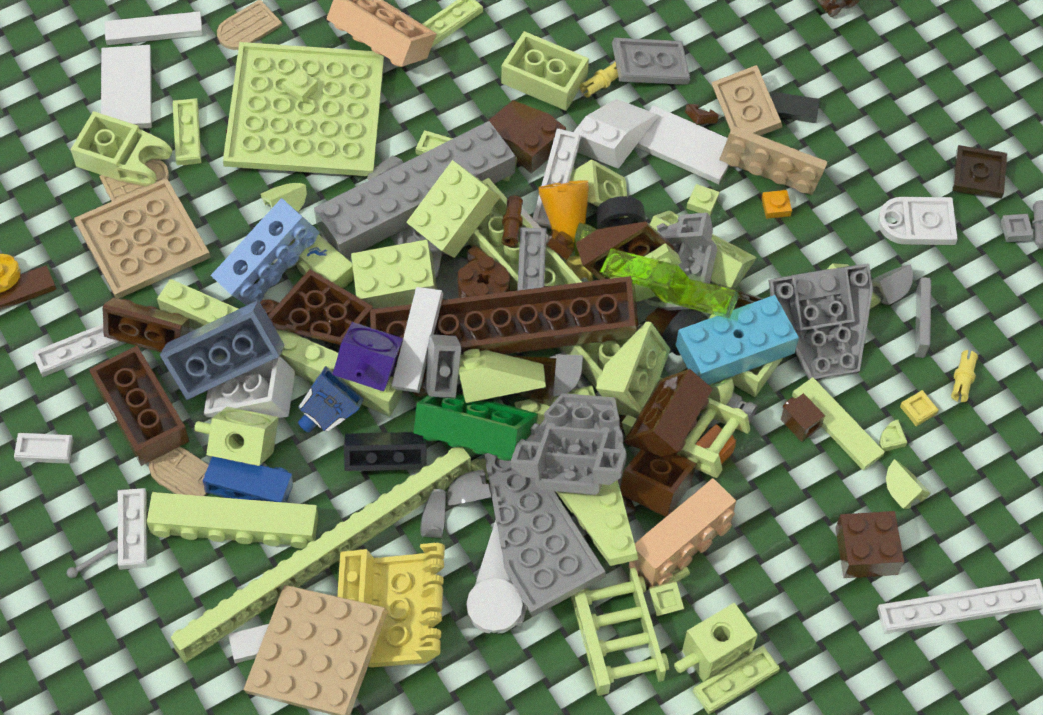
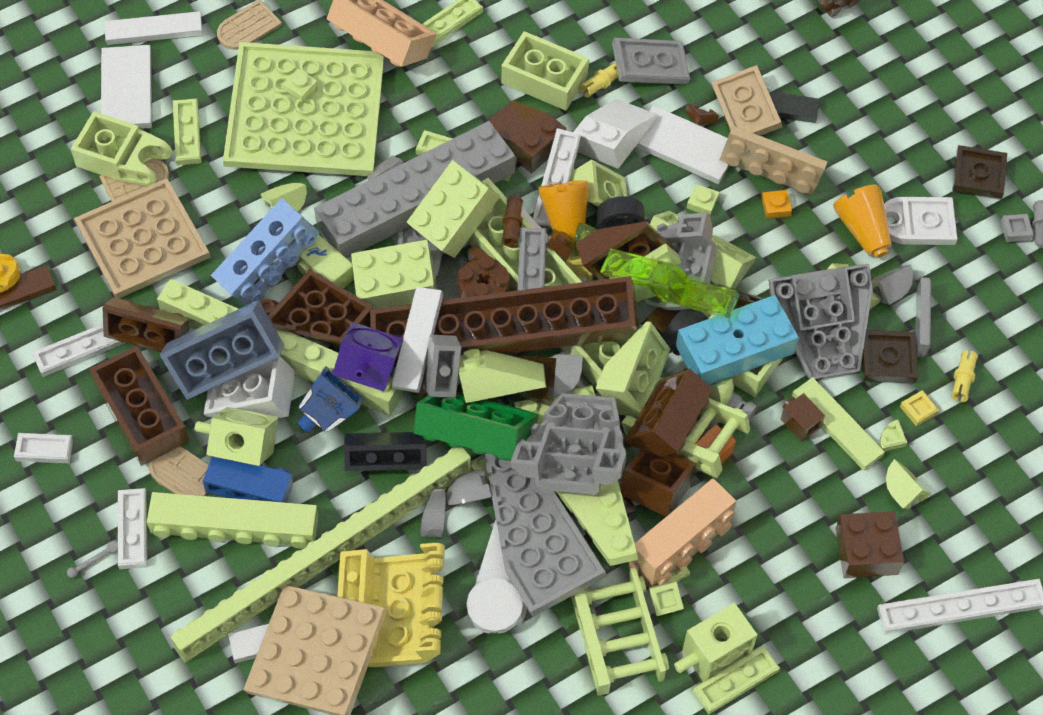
(866, 219): none -> light orange cone
(890, 356): none -> dark brown plate

